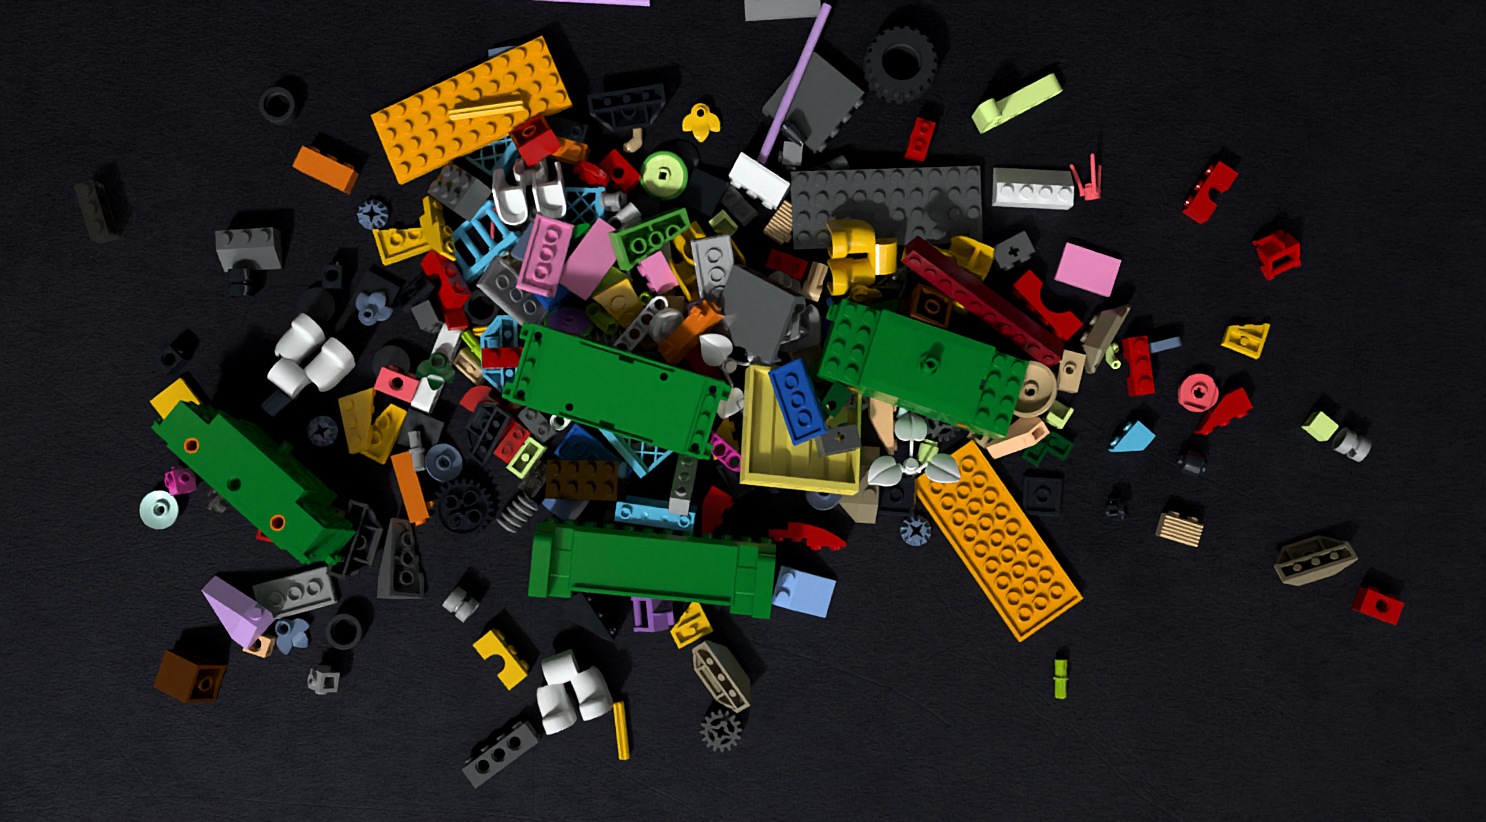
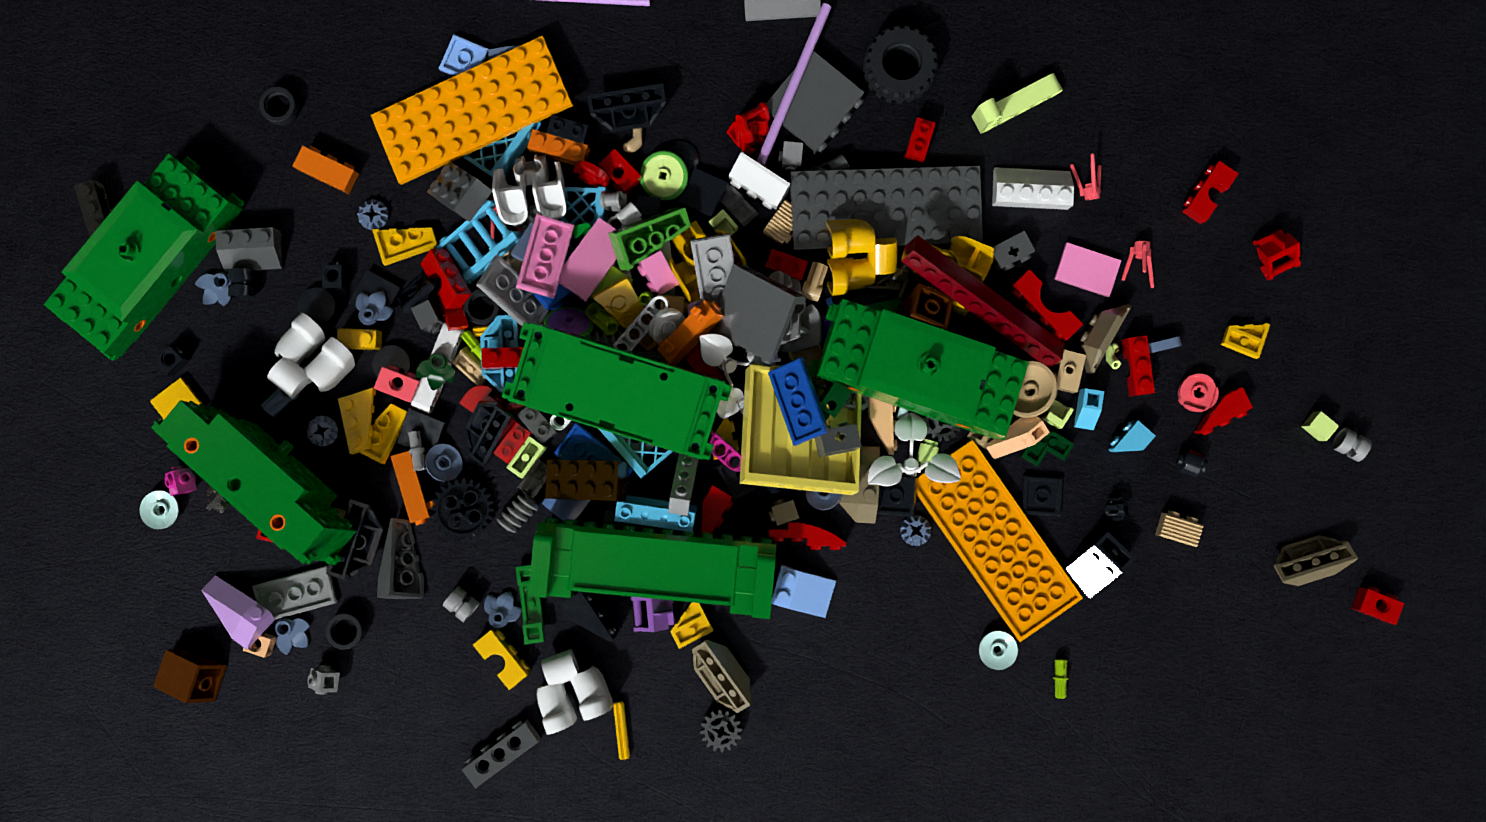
(142, 255): none -> green piece
(213, 289): none -> sand blue plate
(360, 338): none -> yellow brick
(434, 228): yellow slope -> none
(462, 56): none -> light blue tile
(486, 109): yellow axle -> none
(501, 606): none -> sand blue plate
(531, 608): none -> green slope
(534, 140): red slope -> none
(701, 125): yellow plate -> none
(750, 128): none -> red piece
(783, 511): none -> dark tan brick
(793, 132): black cone -> none
(863, 295): plate -> none
(1006, 655): none -> light aqua dish
(1088, 408): none -> medium azure slope
(1098, 564): none -> slope
(1142, 251): none -> coral plant

